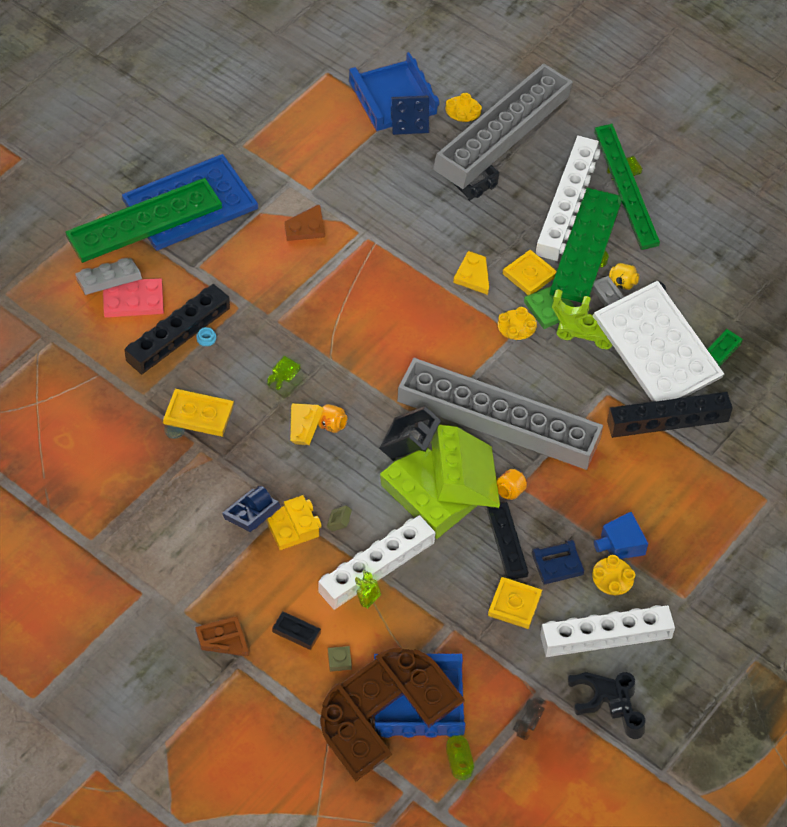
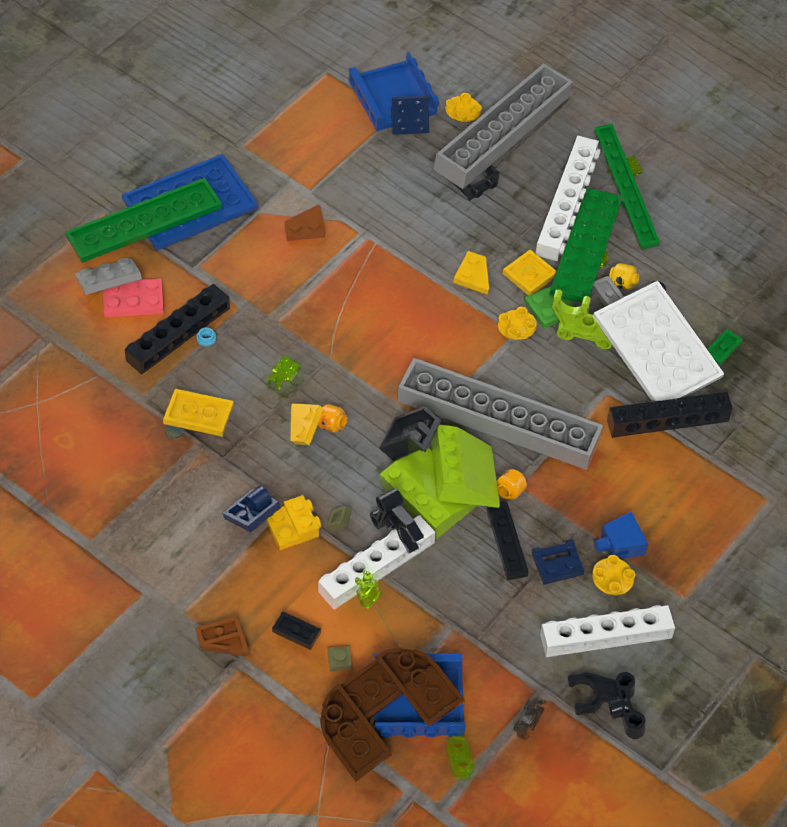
(395, 516): none -> black piece
(515, 602): yellow plate -> none

